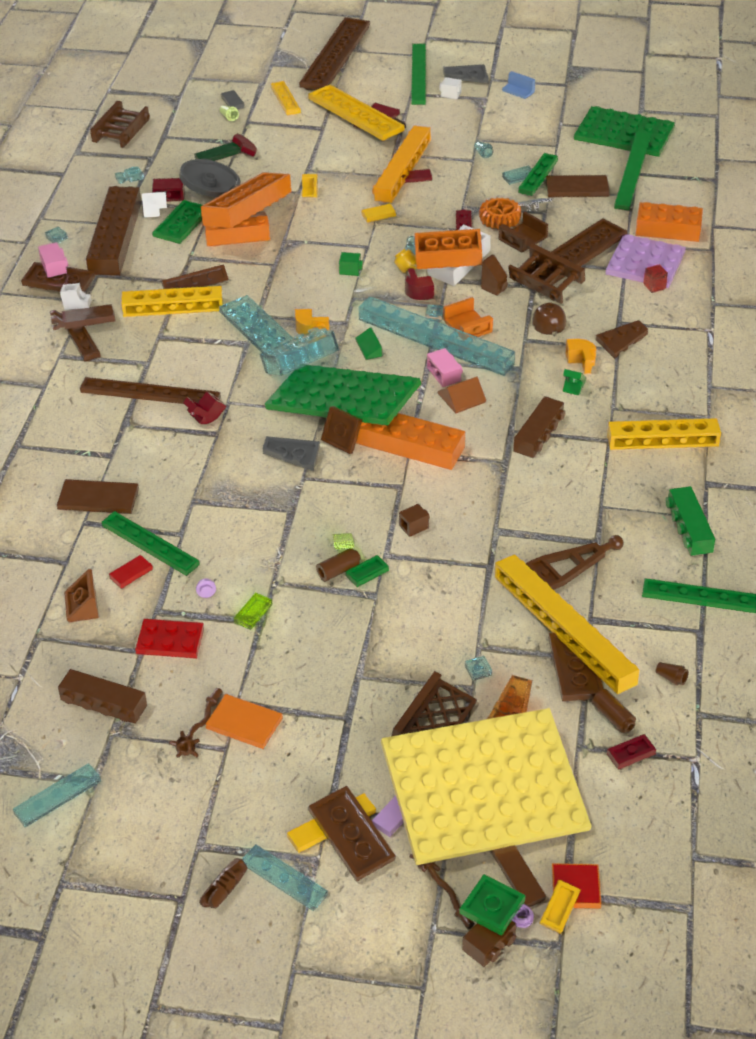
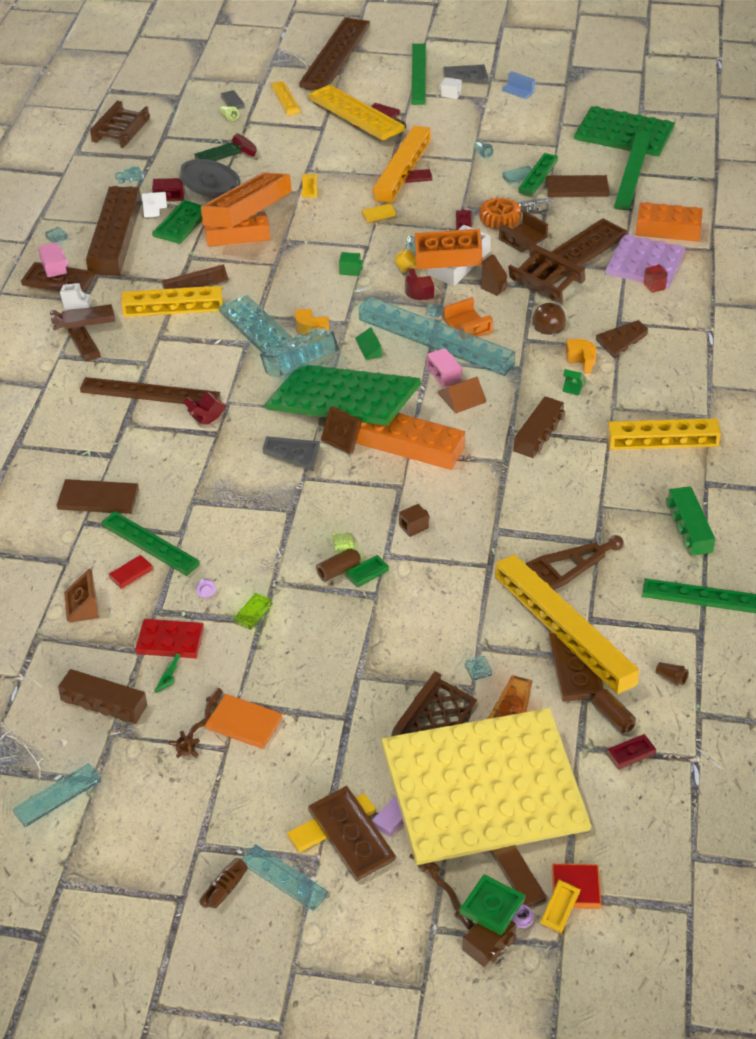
(167, 675): none -> green hand

